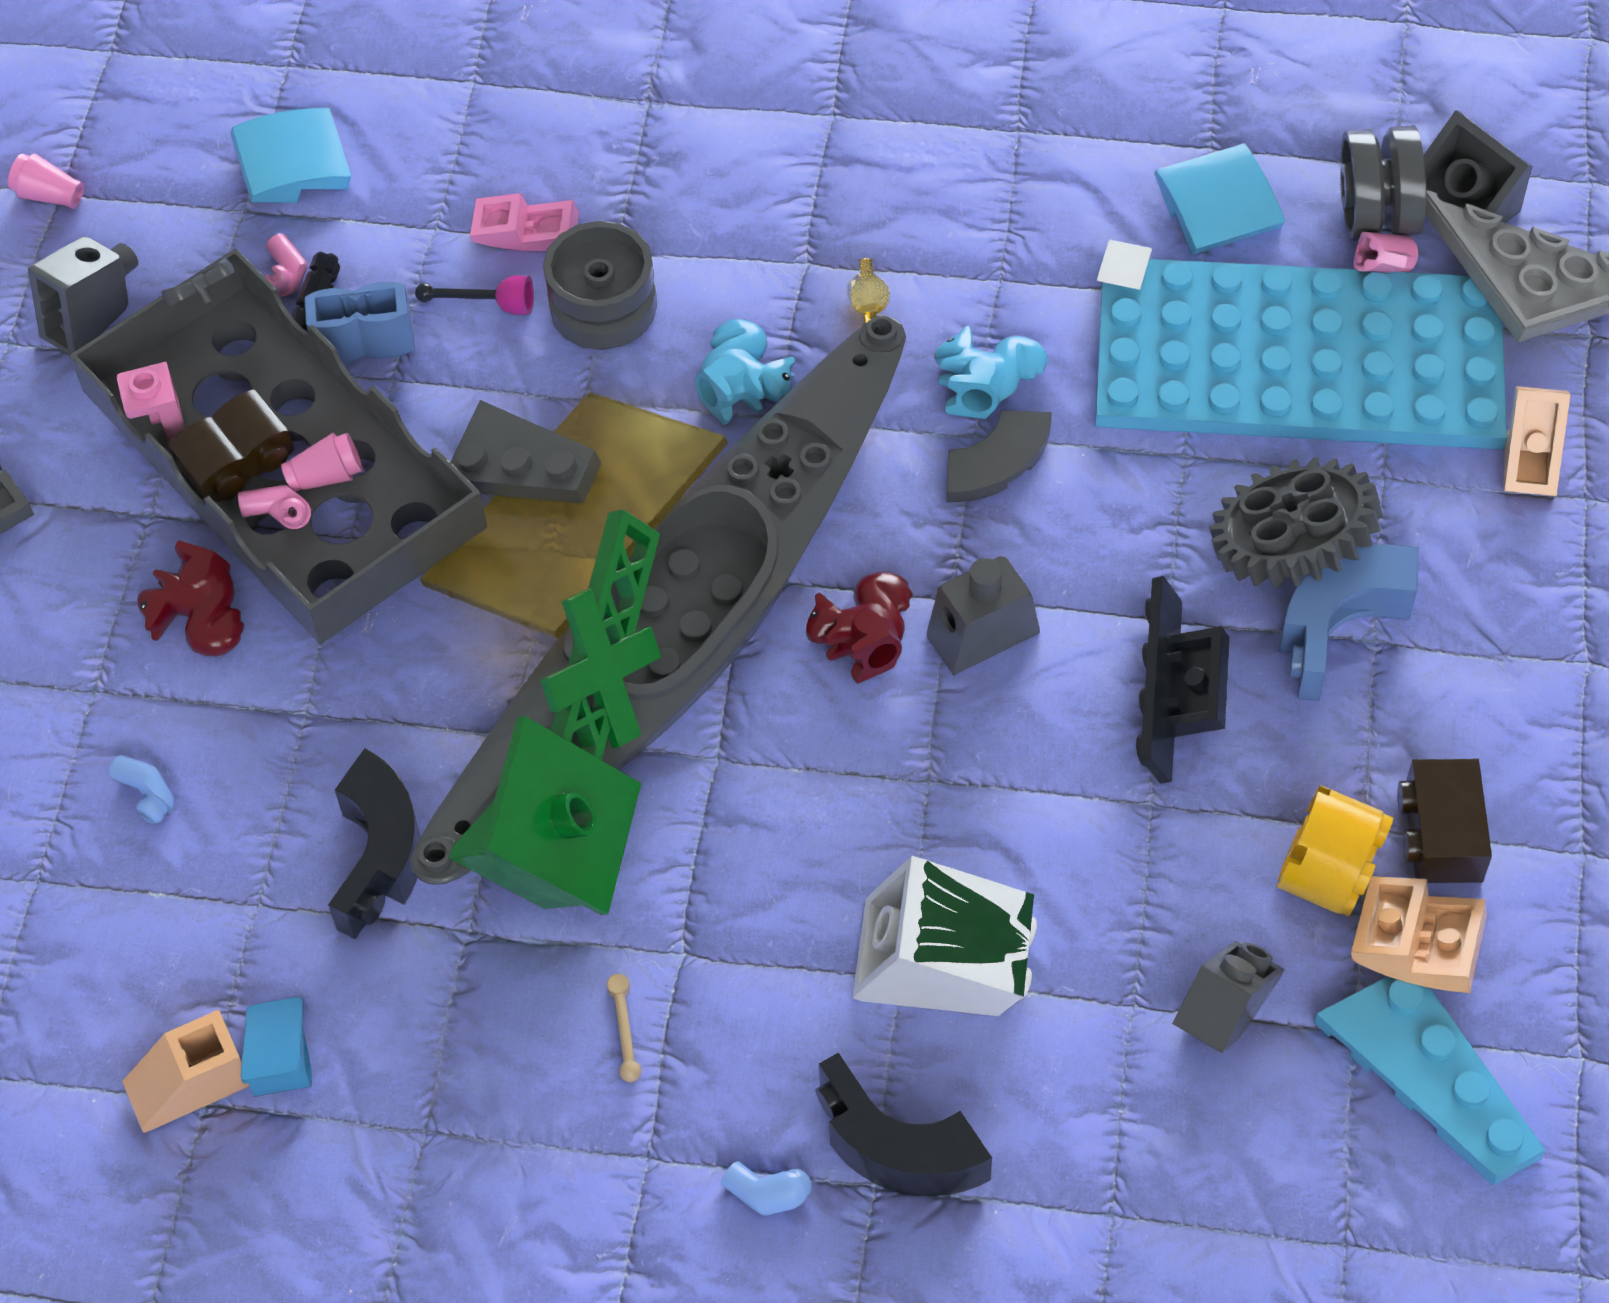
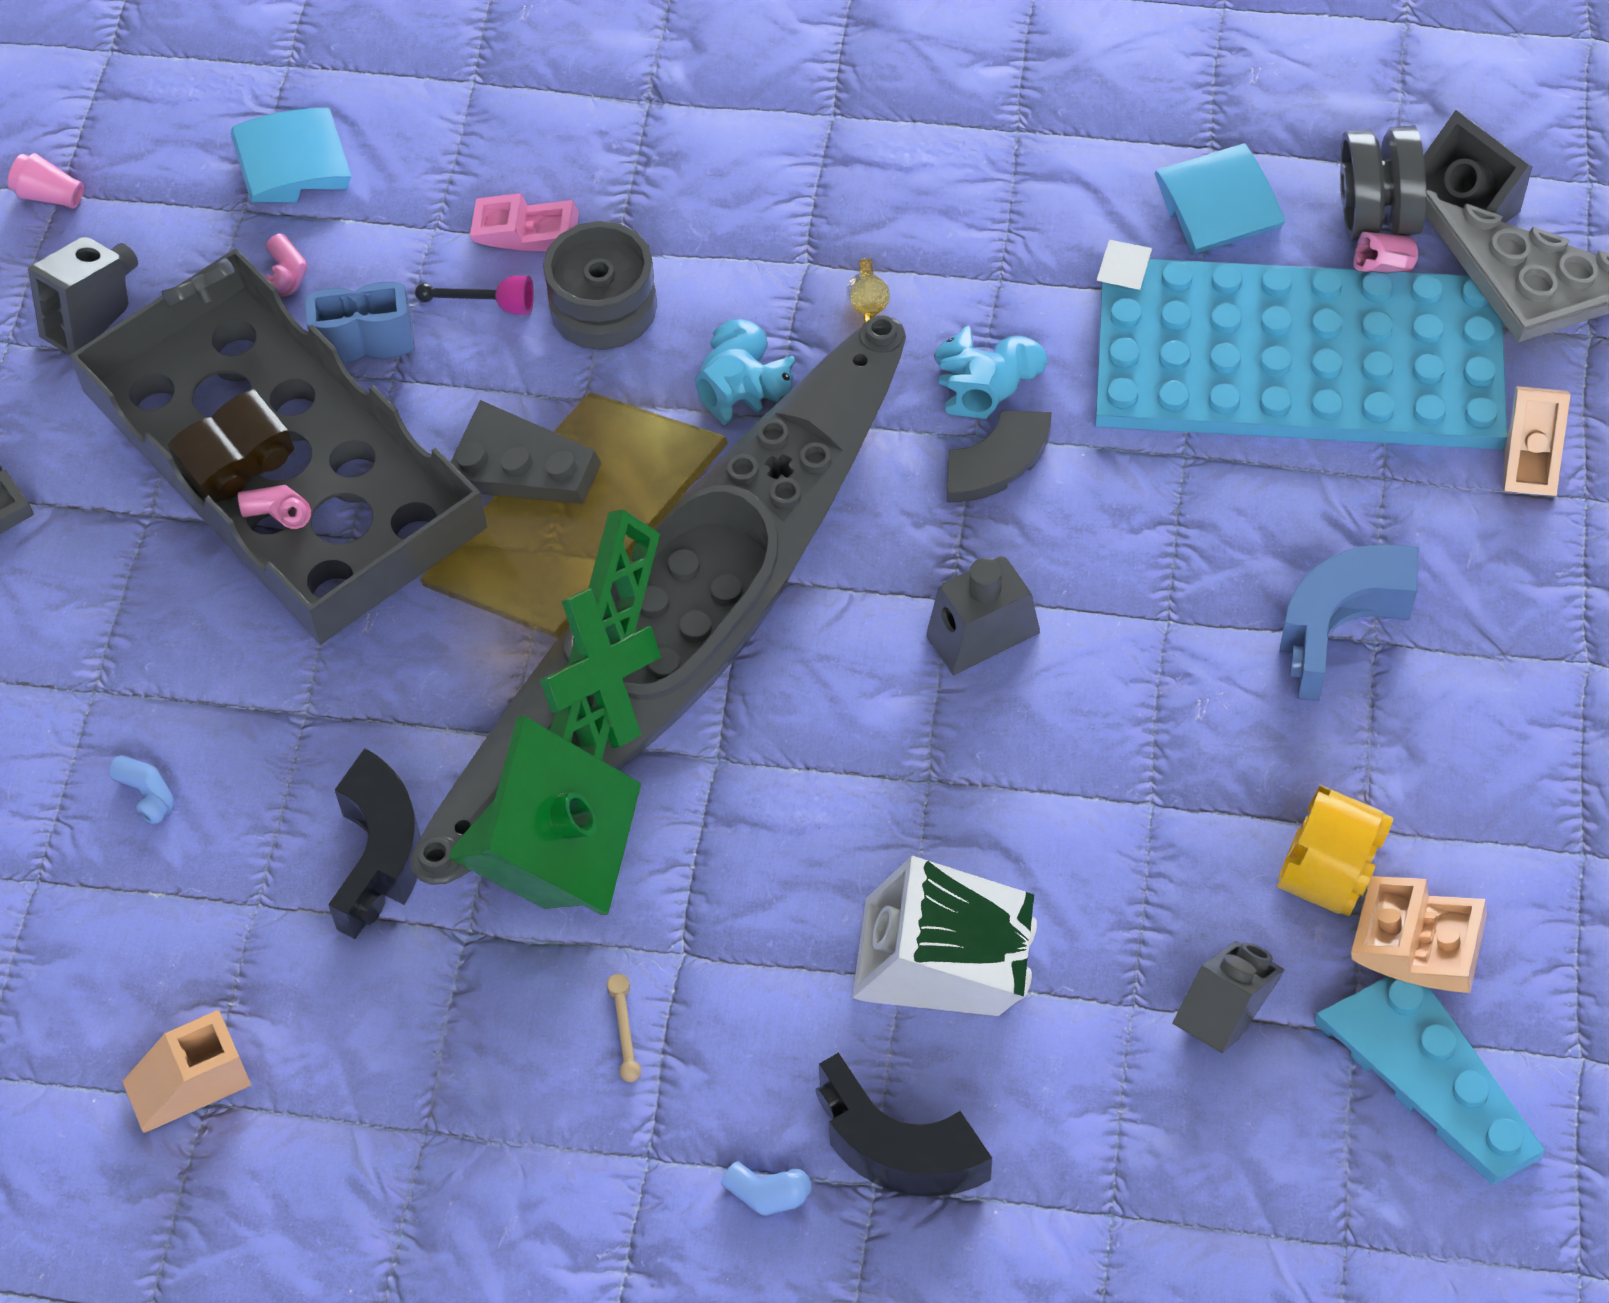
(152, 393): bright pink bracket -> none
(197, 591): dark red animal -> none
(275, 1048): dark azure piece -> none
(323, 273): black axle -> none
(323, 464): bright pink cone -> none
(867, 631): dark red animal -> none
(1182, 683): black bracket -> none
(1296, 522): dark grey gear -> none
(1446, 820): dark brown brick -> none

